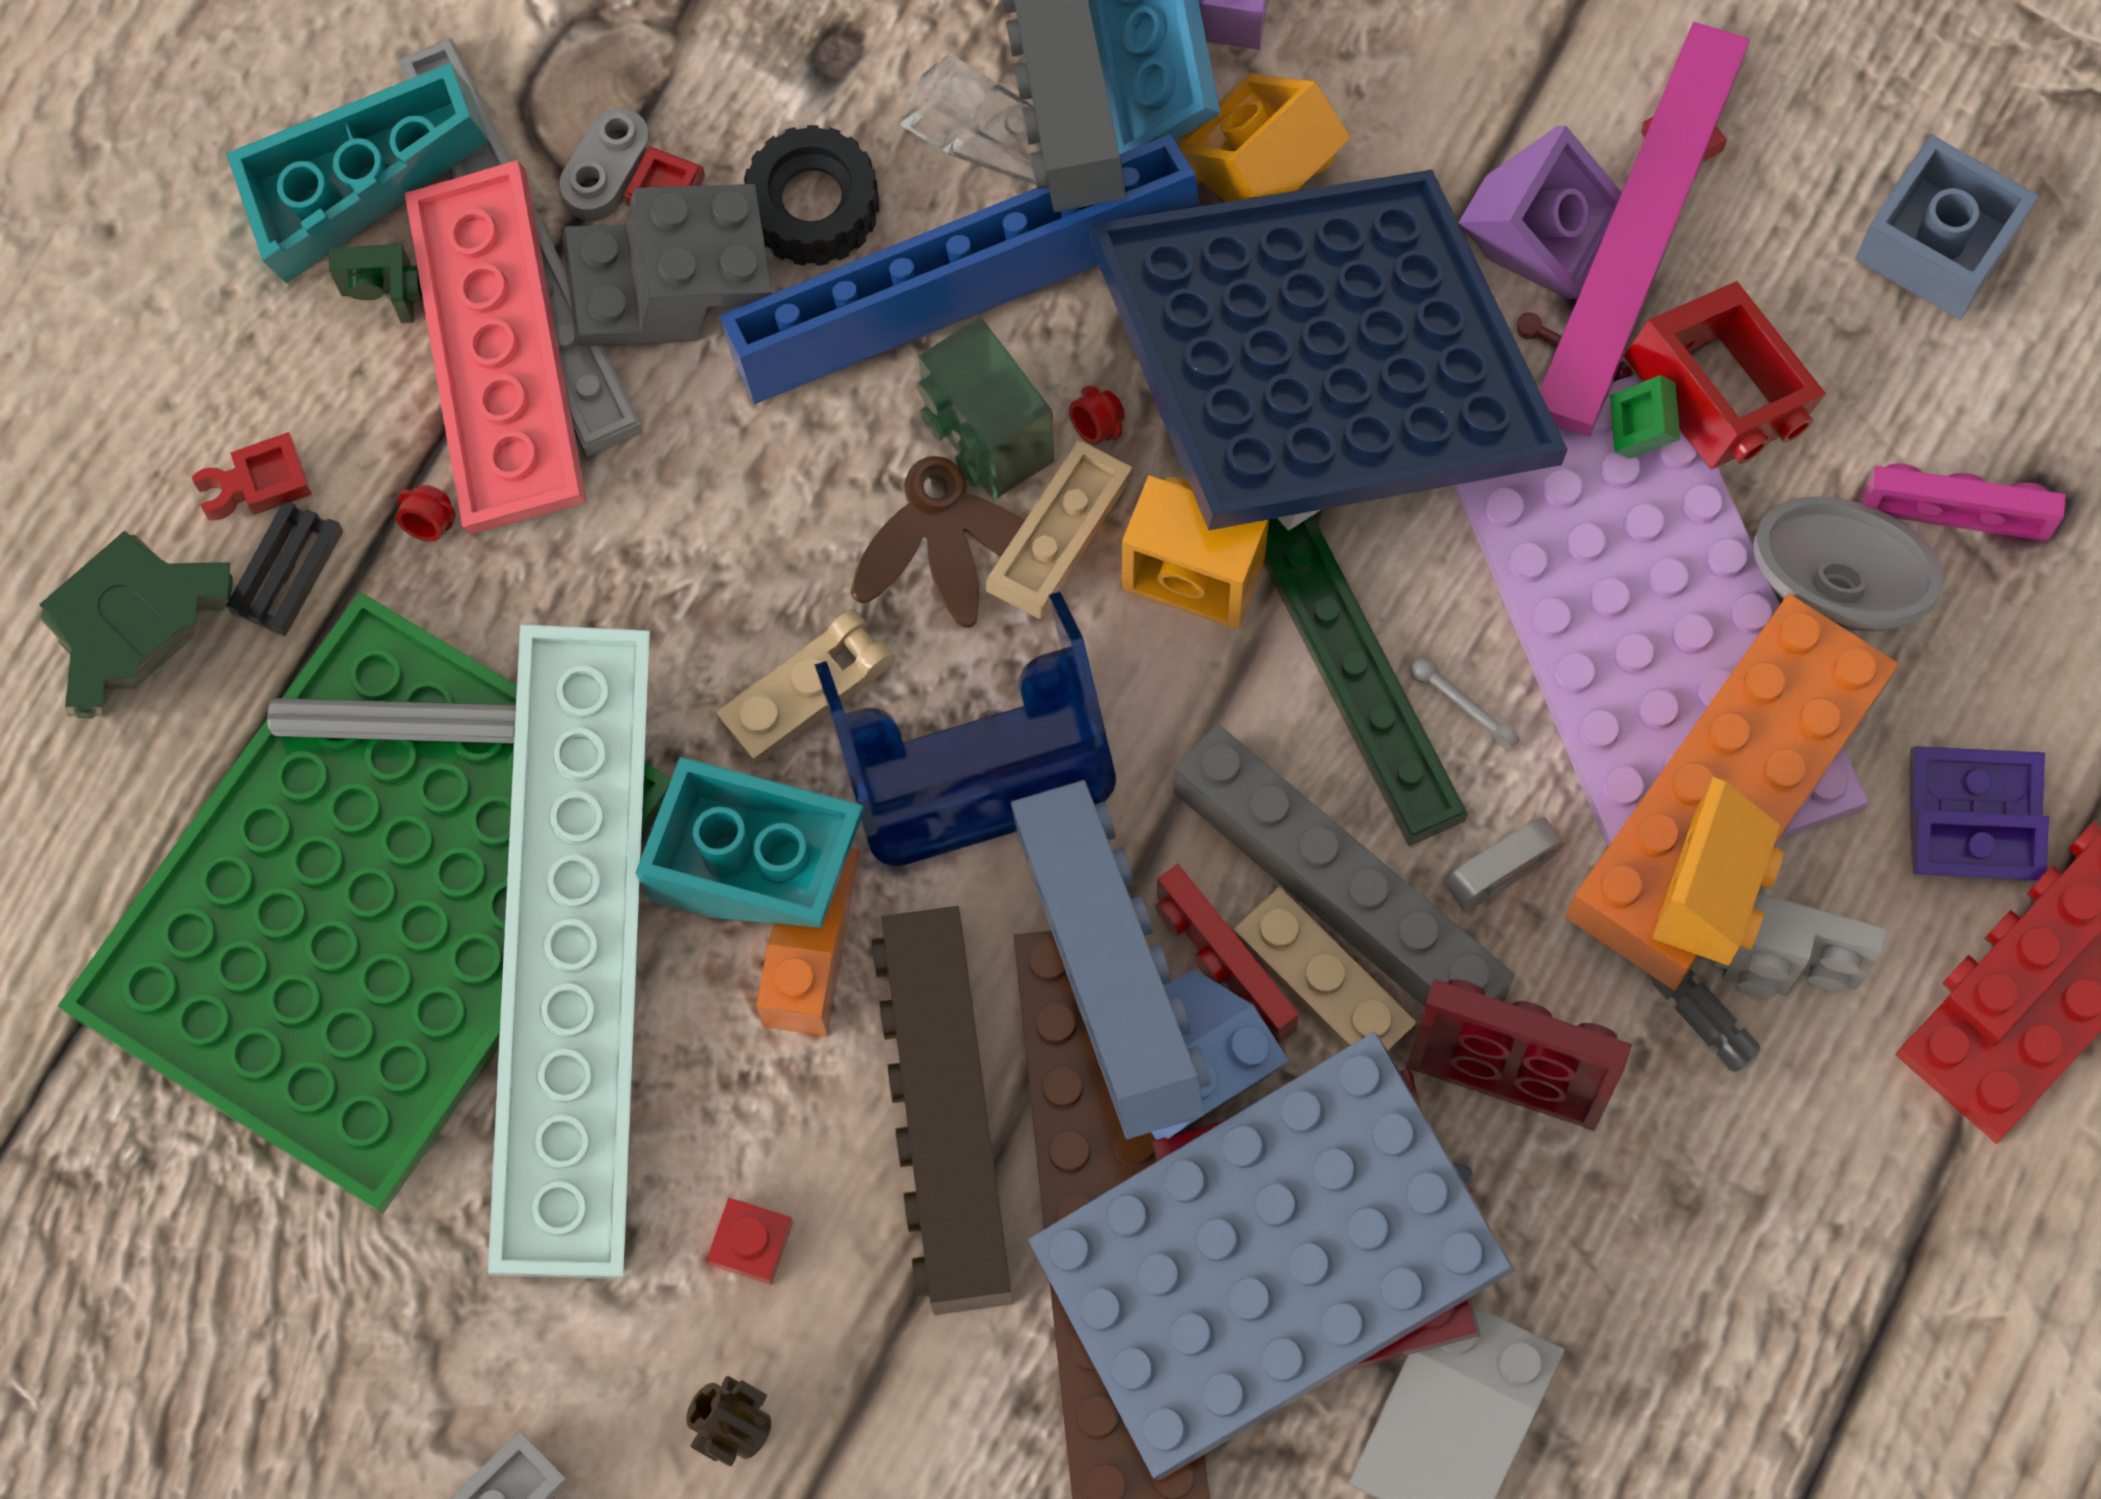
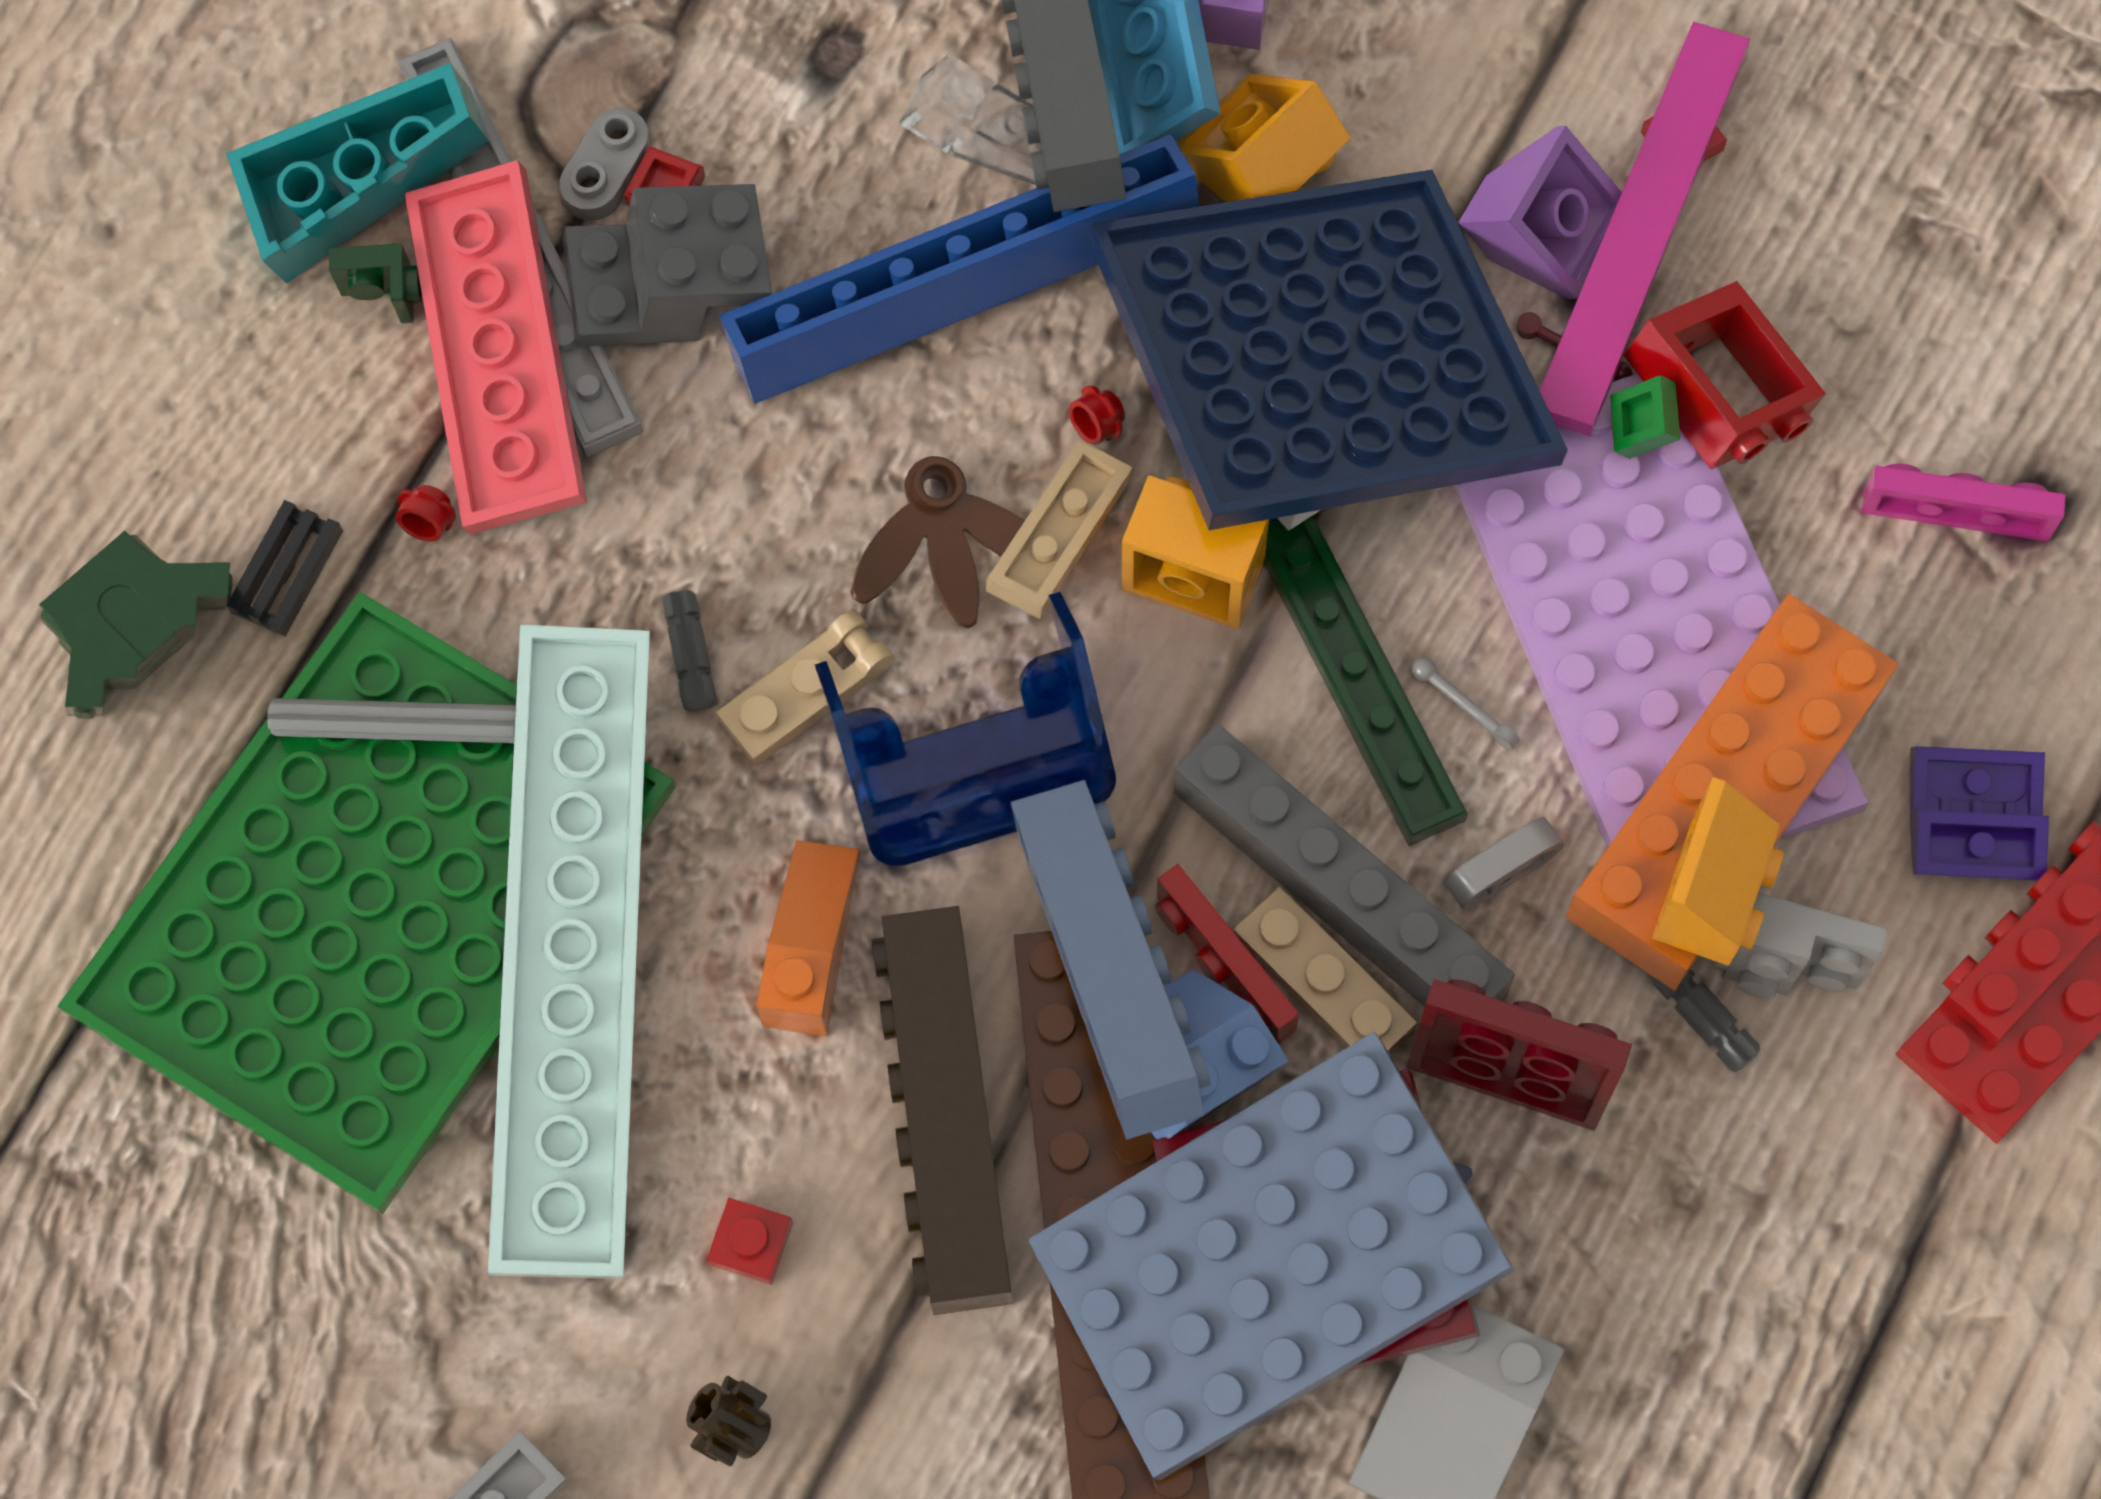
(262, 477): red plate -> none
(689, 650): none -> dark grey axle
(746, 847): teal slope -> none
(821, 151): black tyre -> none
(985, 409): clear green brick -> none
(1848, 562): light grey dish -> none
(1946, 227): sand blue brick -> none

